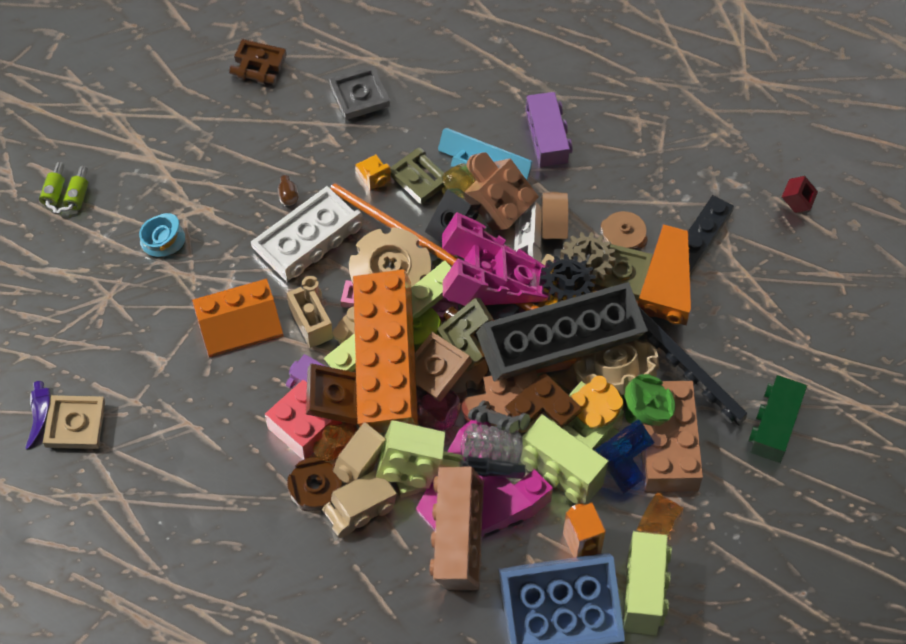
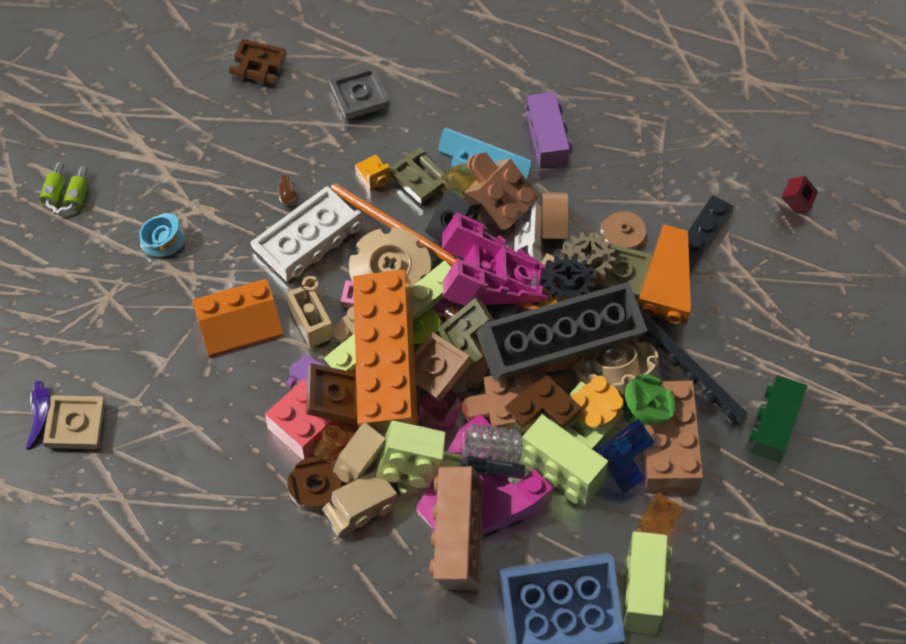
(511, 424): dark grey piece -> none
(583, 530): orange brick -> none

